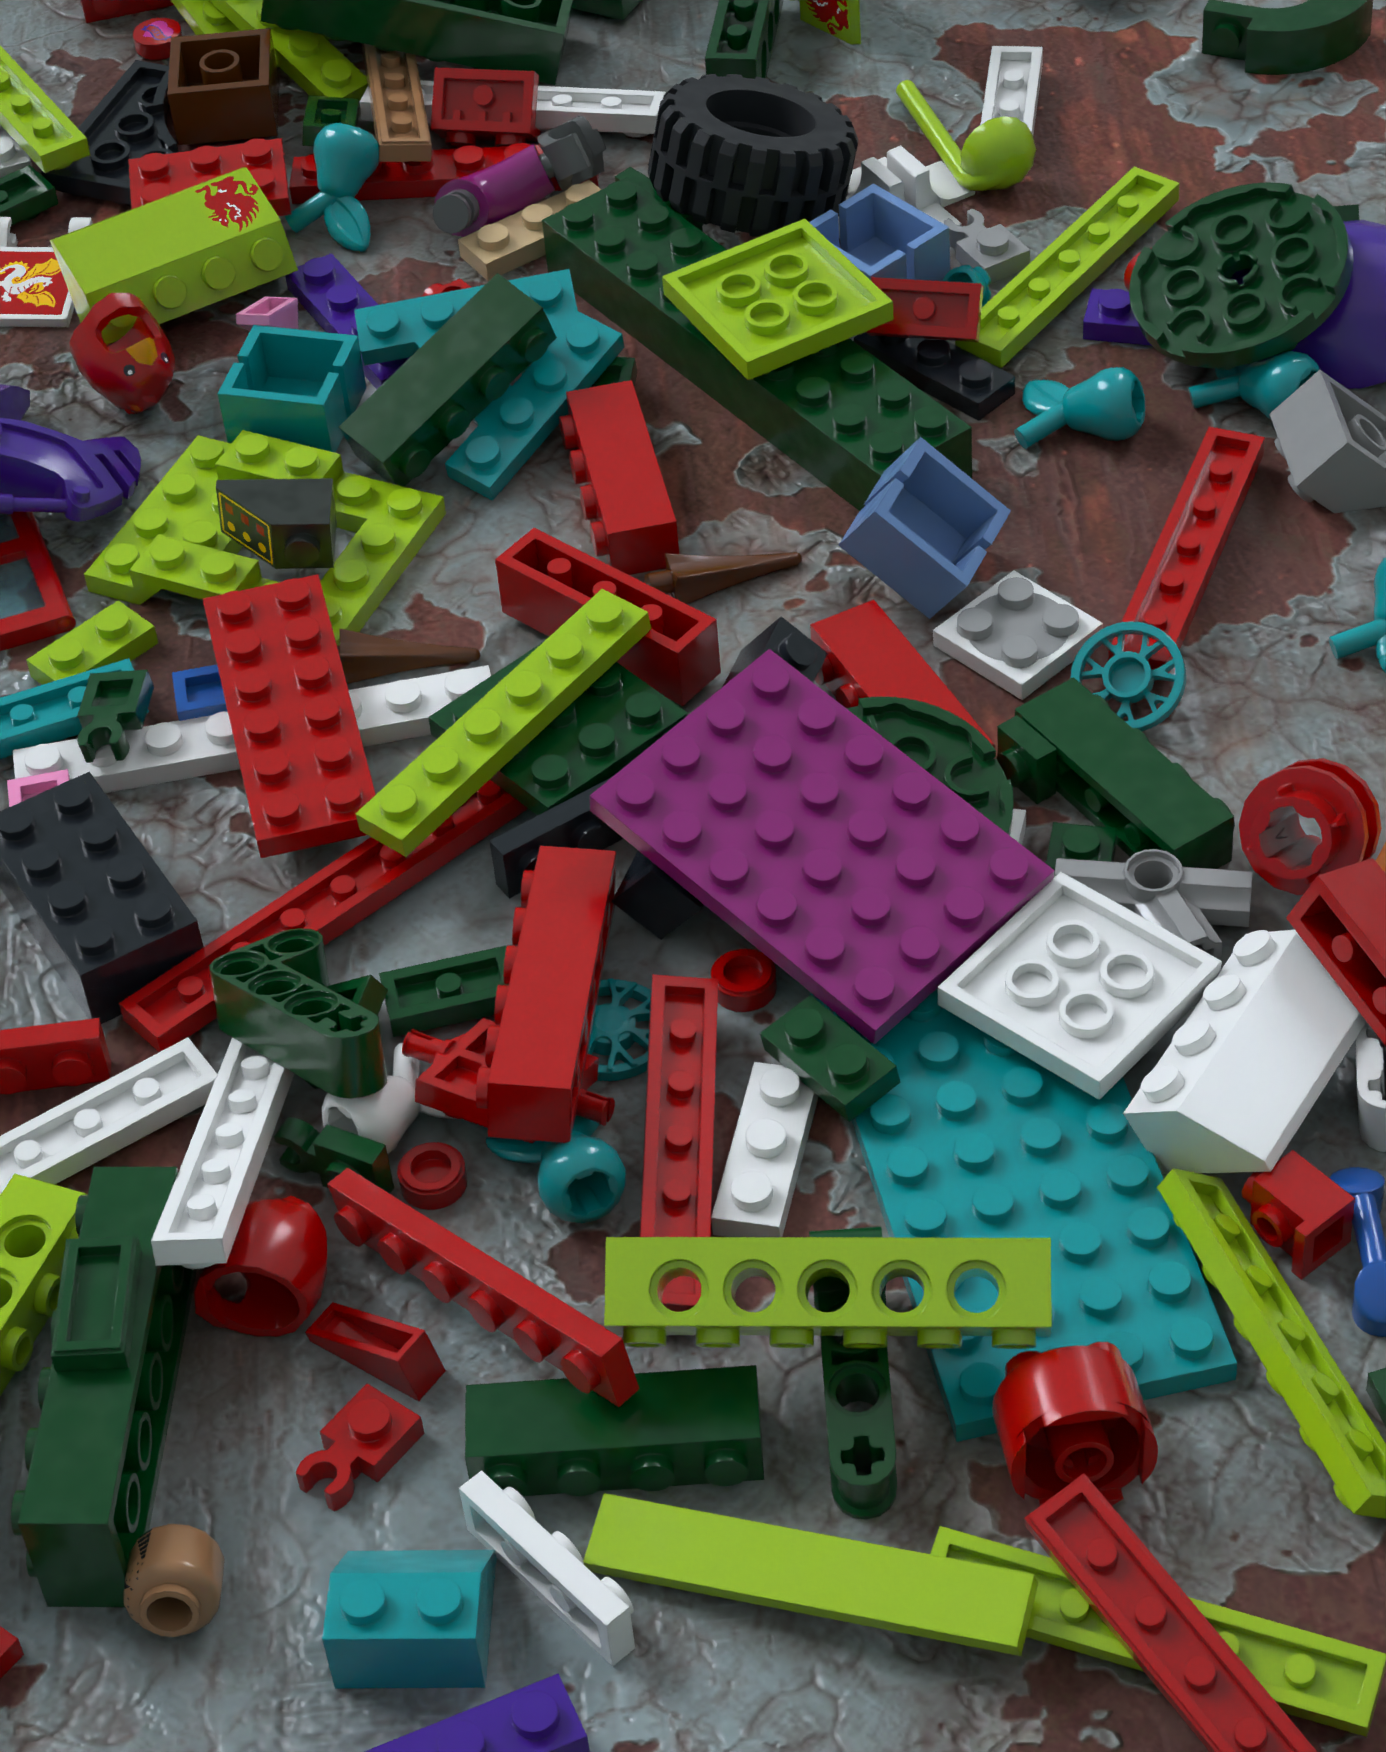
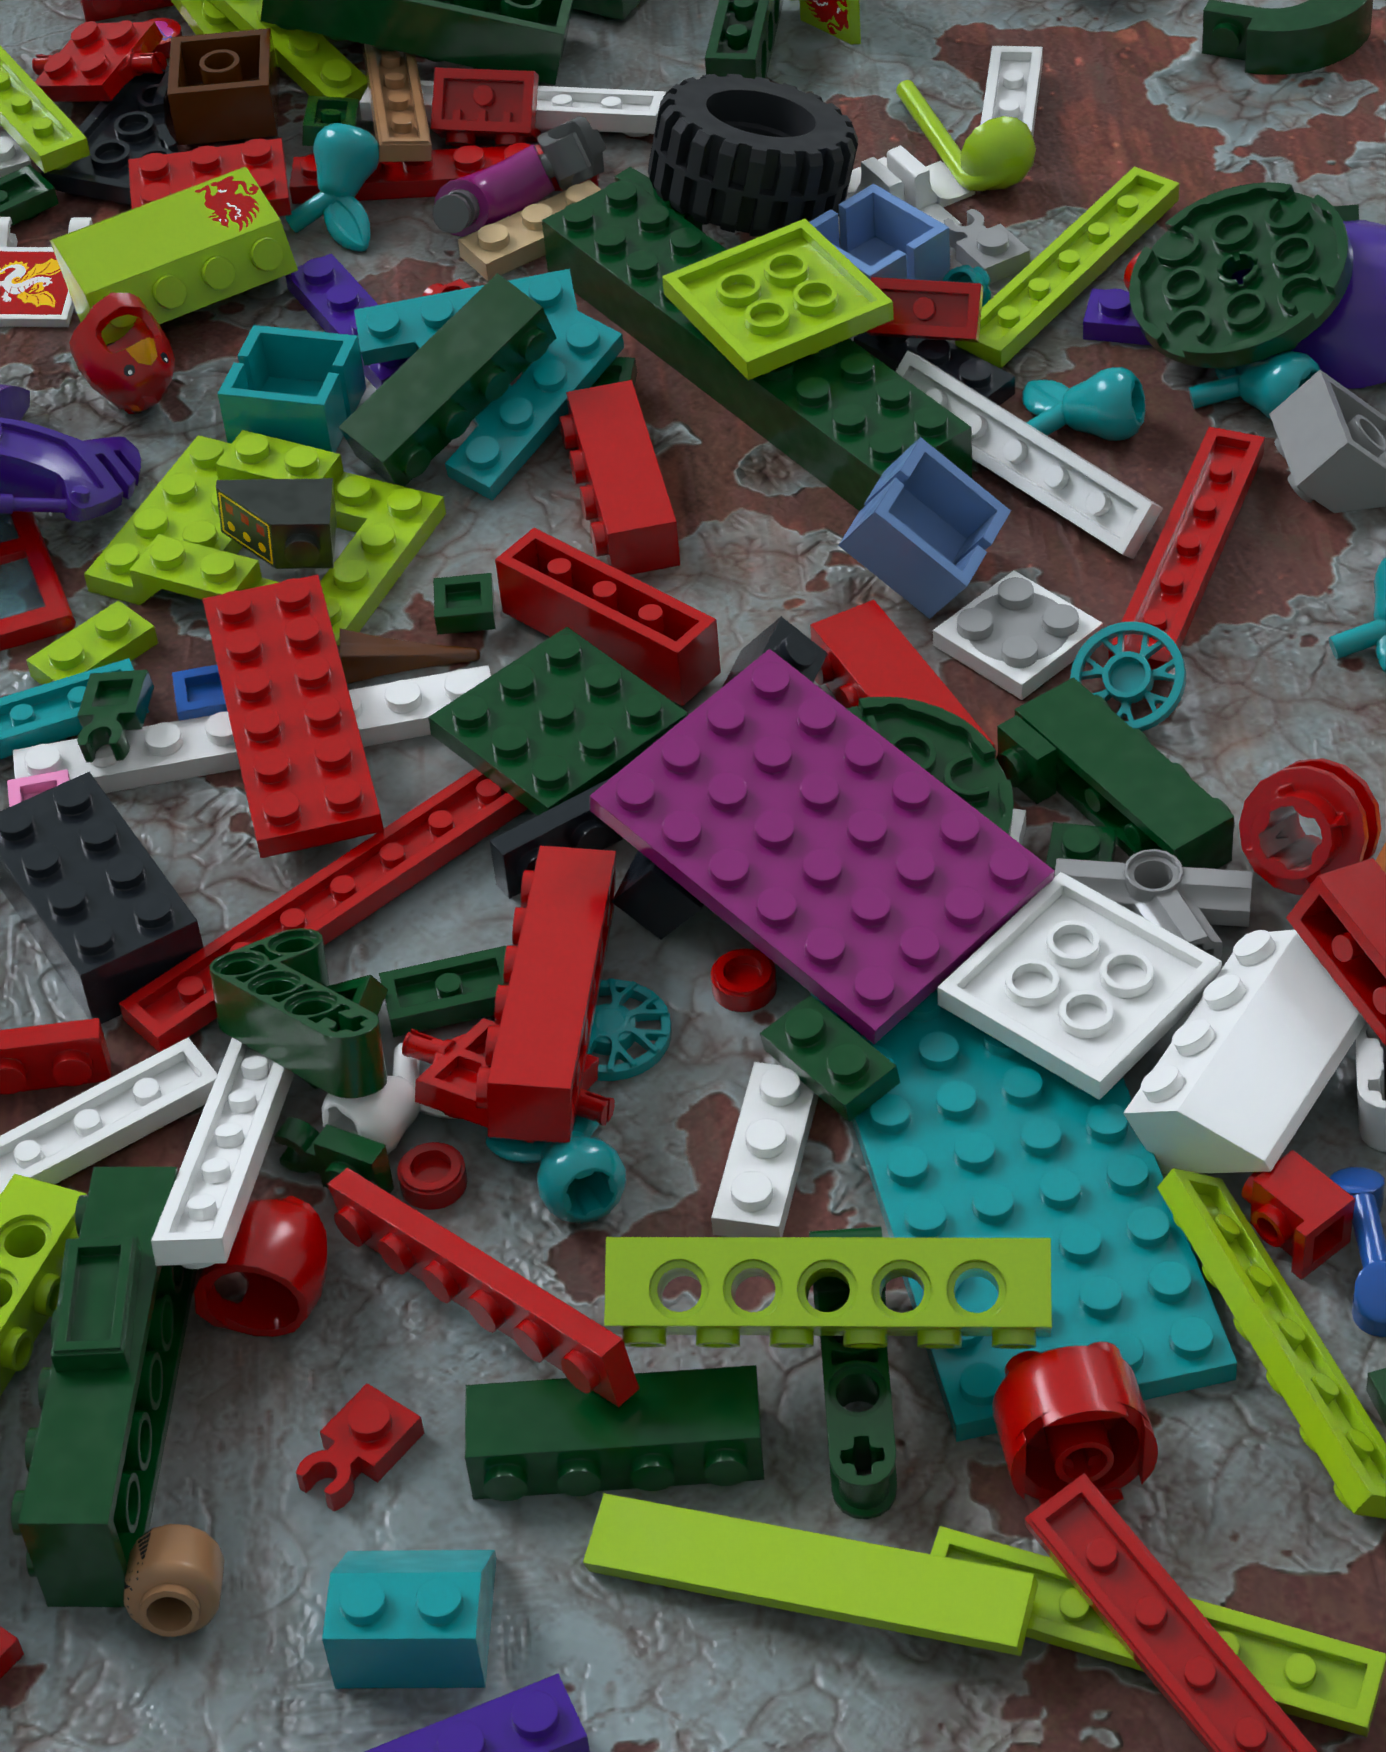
(100, 61): none -> red plate
(270, 312): bright pink piece -> none
(380, 1347): red piece -> none
(464, 603): none -> dark green plate
(502, 722): lime plate -> none
(549, 1567): white plate -> none
(679, 1118): red plate -> none
(701, 575): reddish brown piece -> none
(1039, 463): none -> white plate

